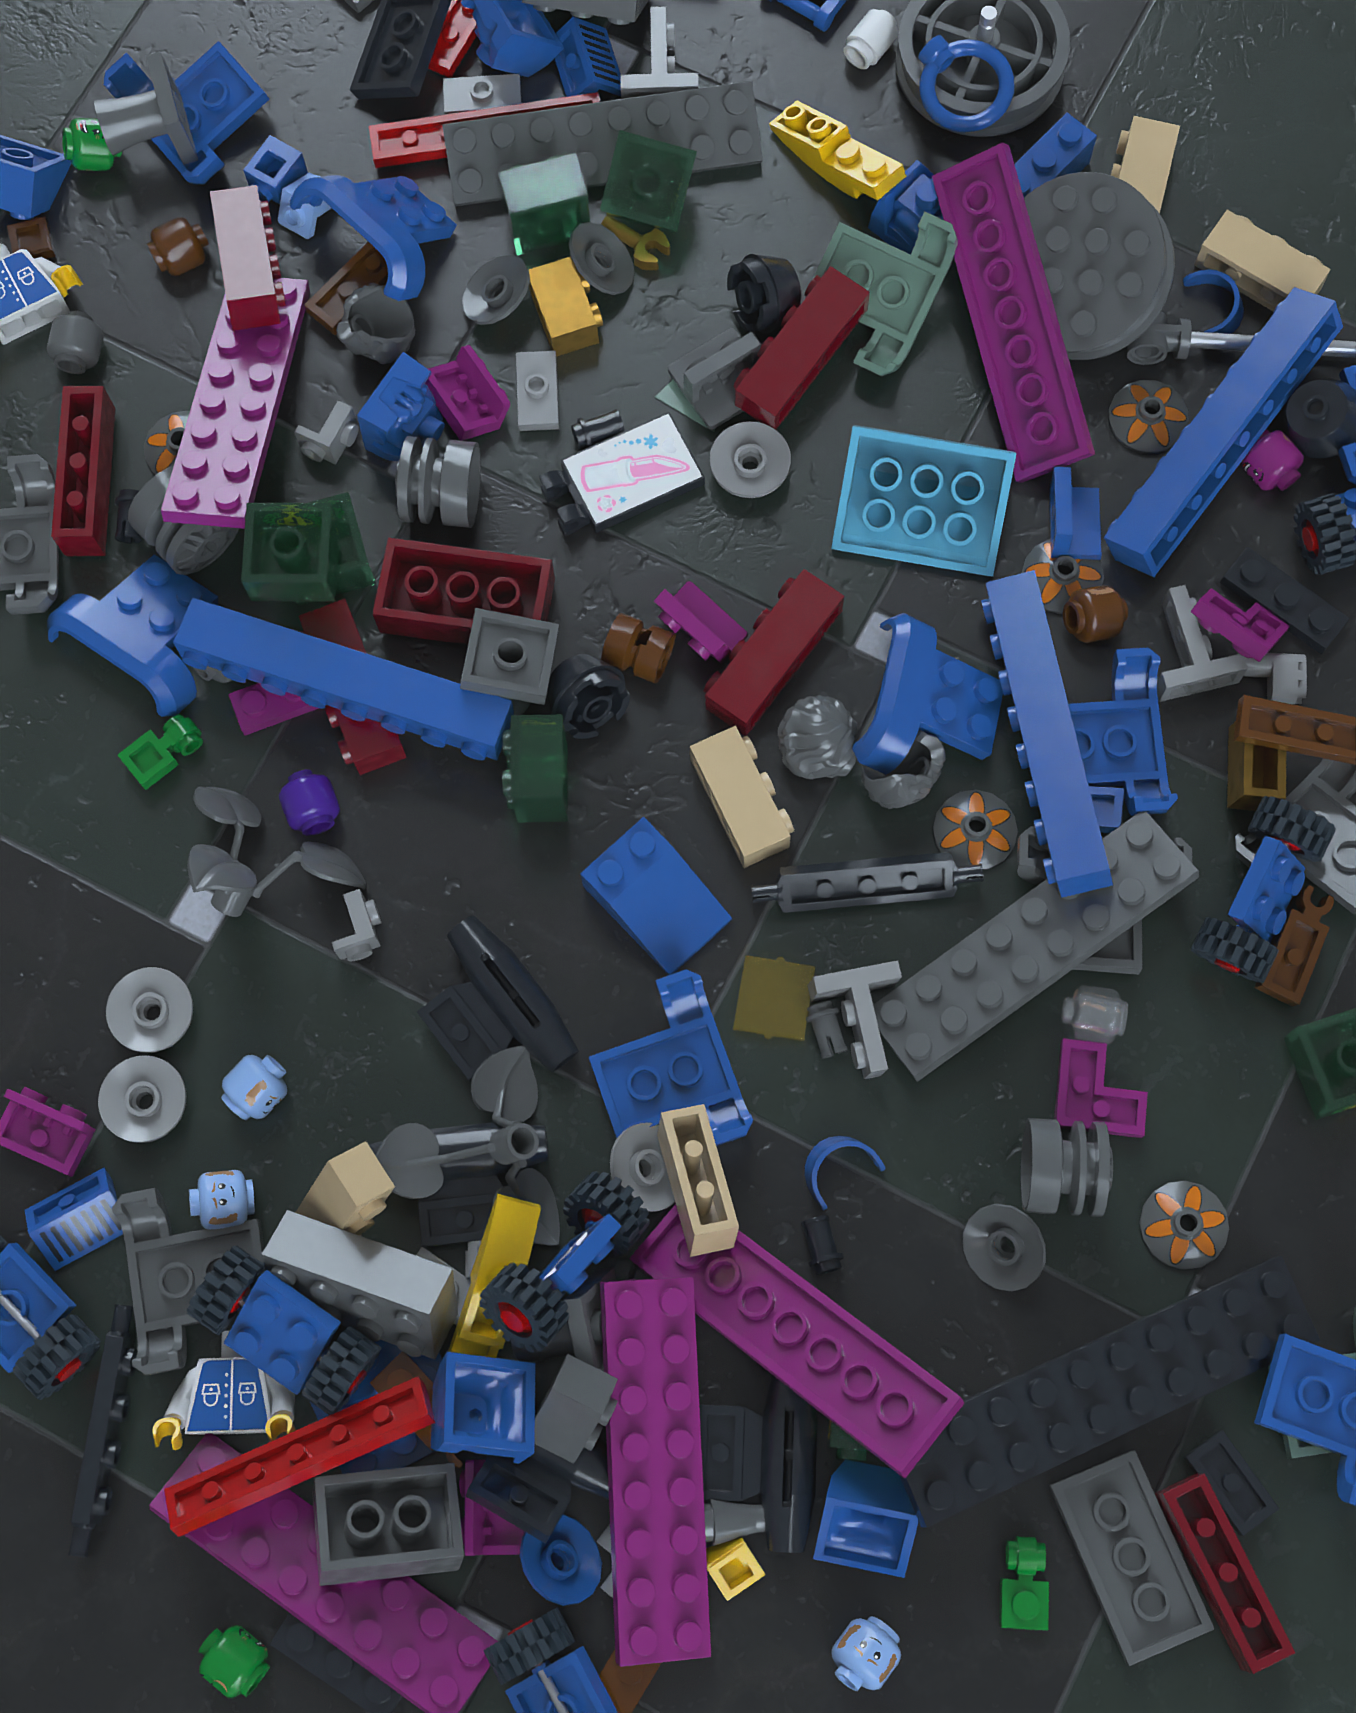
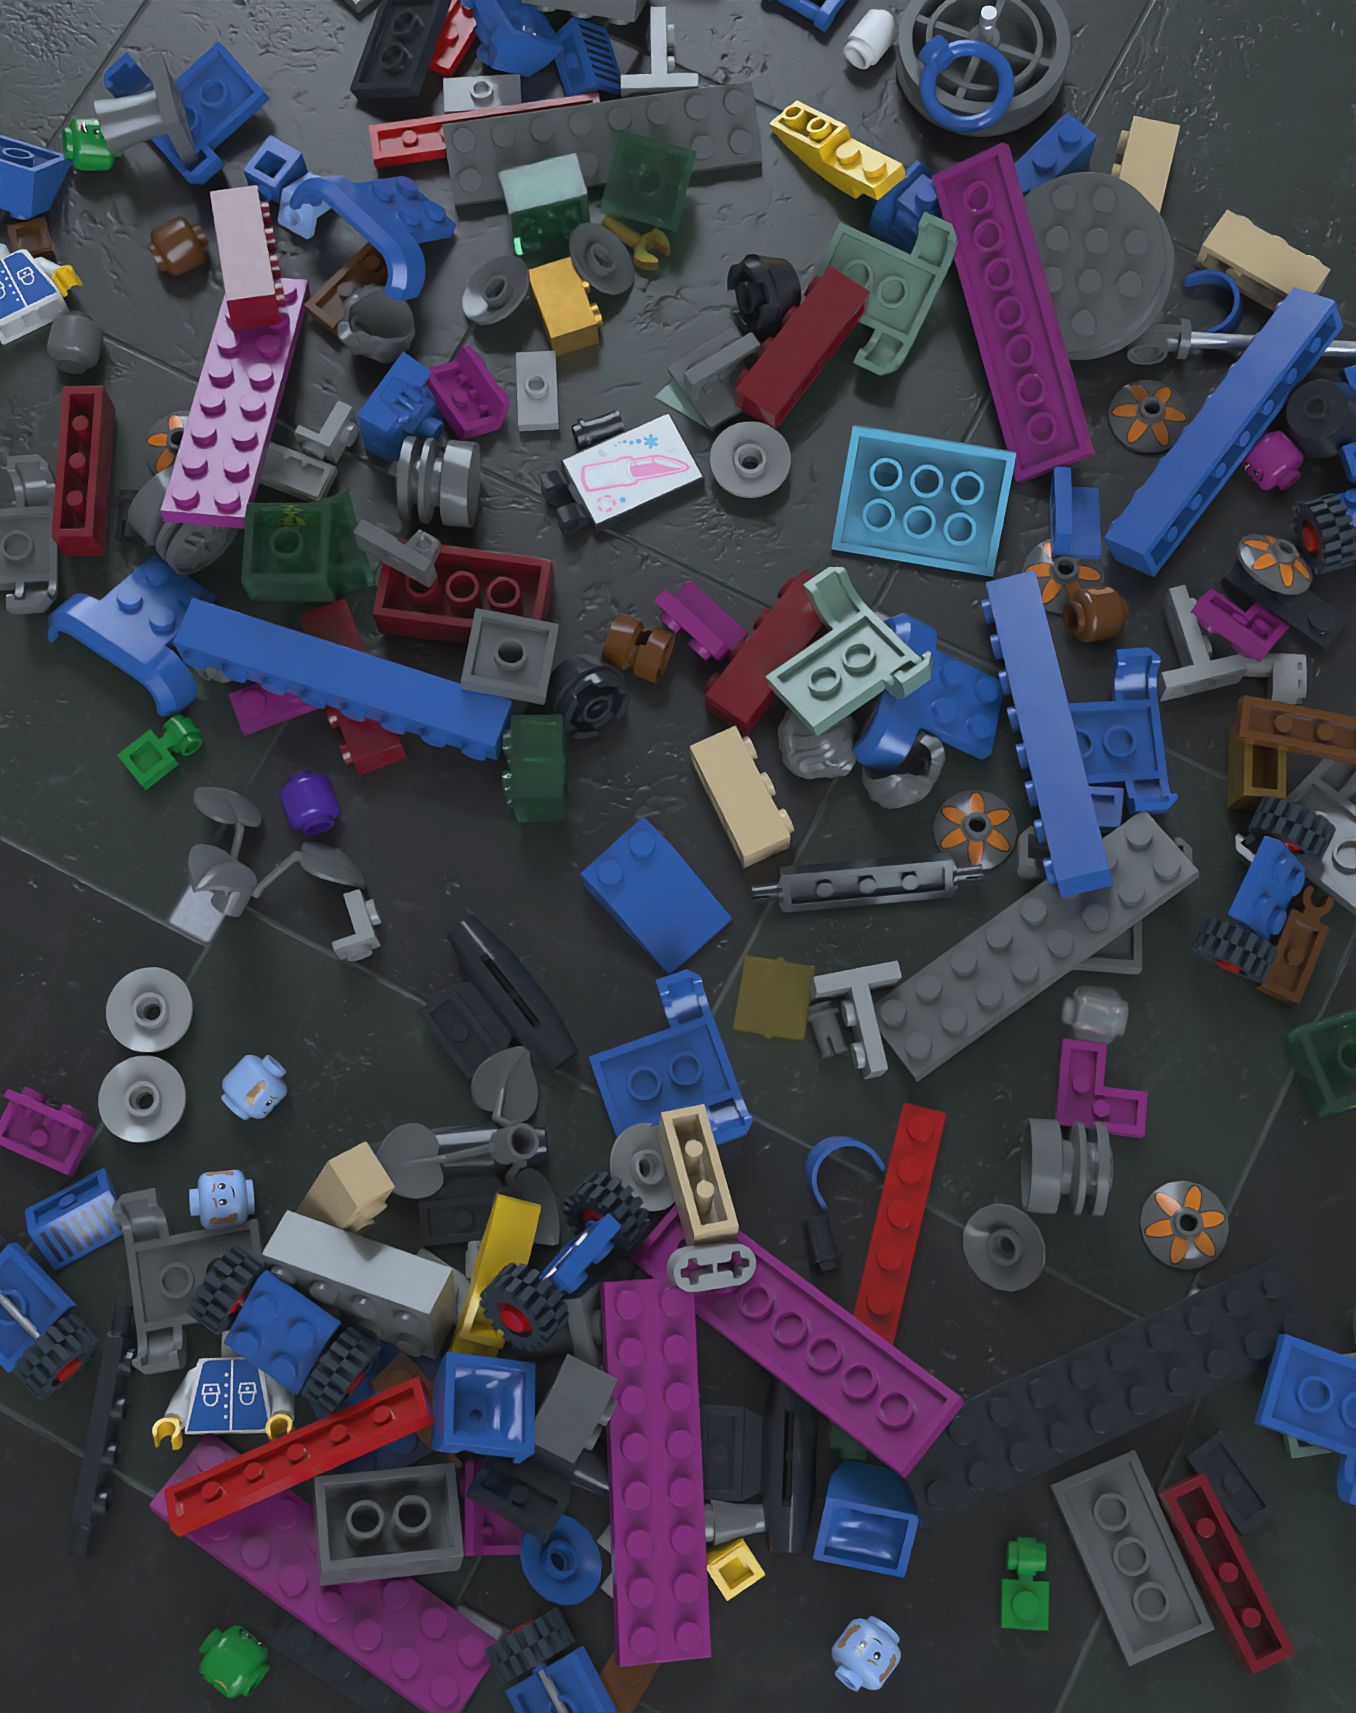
(297, 473): none -> light grey plate
(412, 559): none -> dark grey hinge
(709, 1255): none -> light grey beam
(849, 662): none -> sand green piece
(899, 1219): none -> red plate
(1274, 563): none -> dark grey dish

